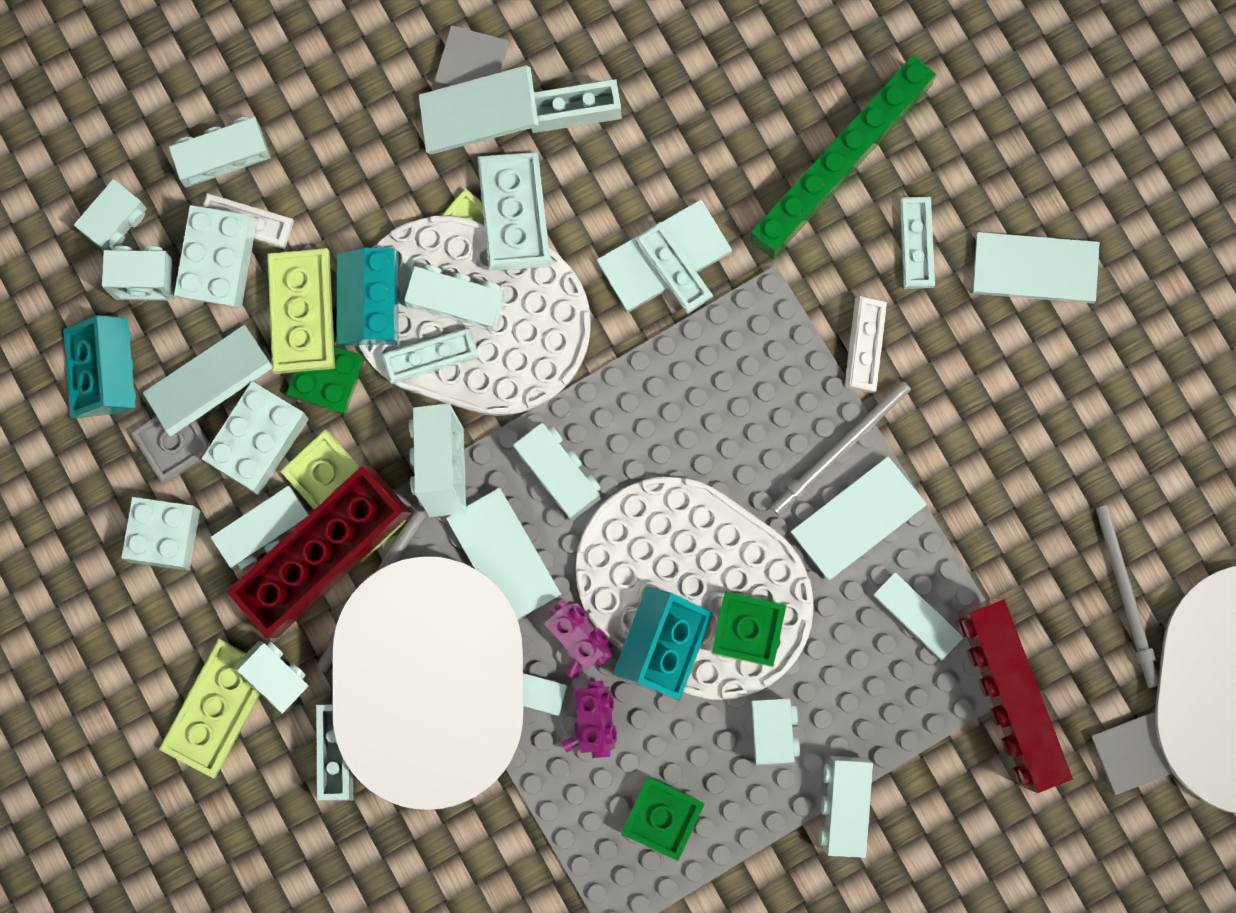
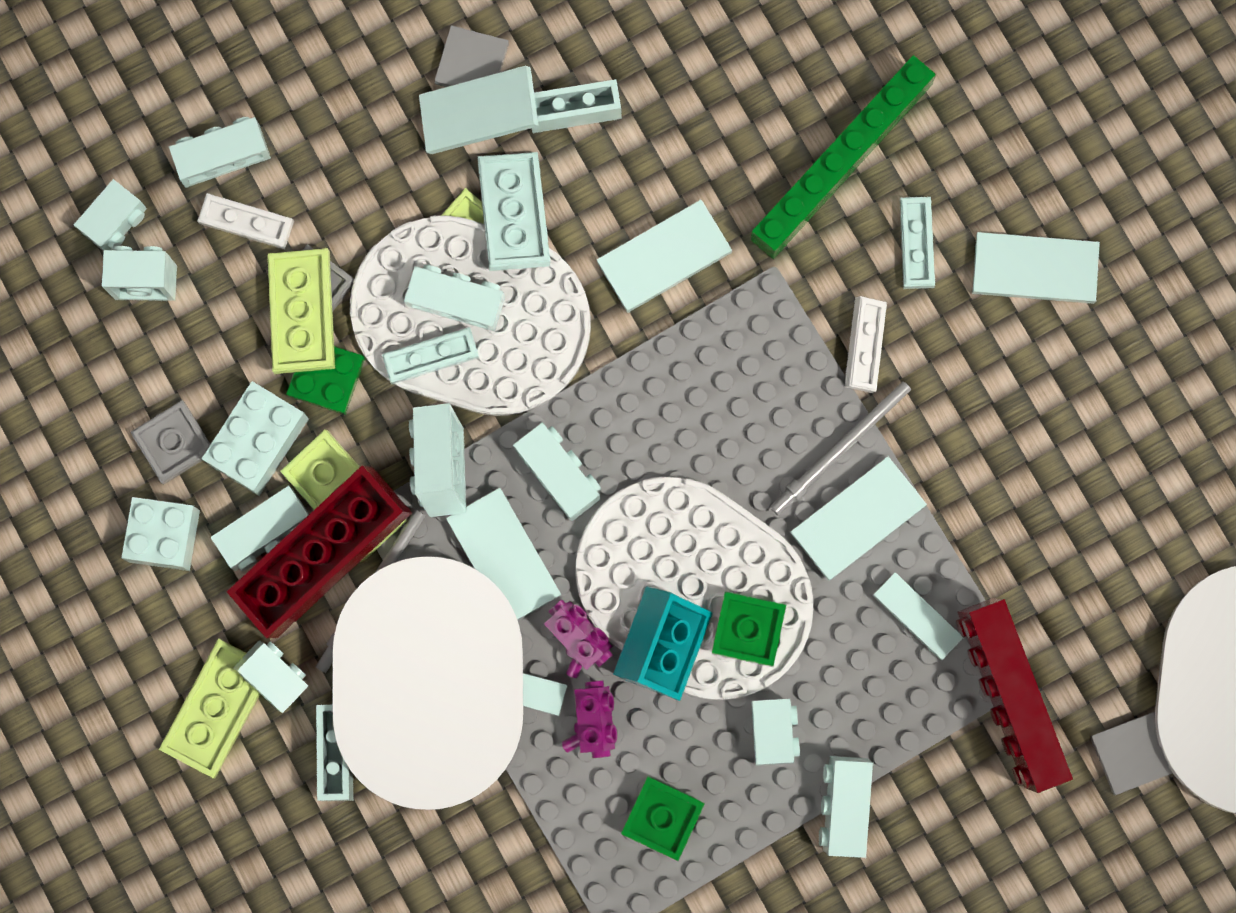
(99, 367): teal slope -> none
(207, 380): light aqua tile -> none
(215, 256): light aqua brick -> none
(368, 297): teal slope -> none
(674, 267): light aqua tile -> none
(1144, 654): light grey bar -> none

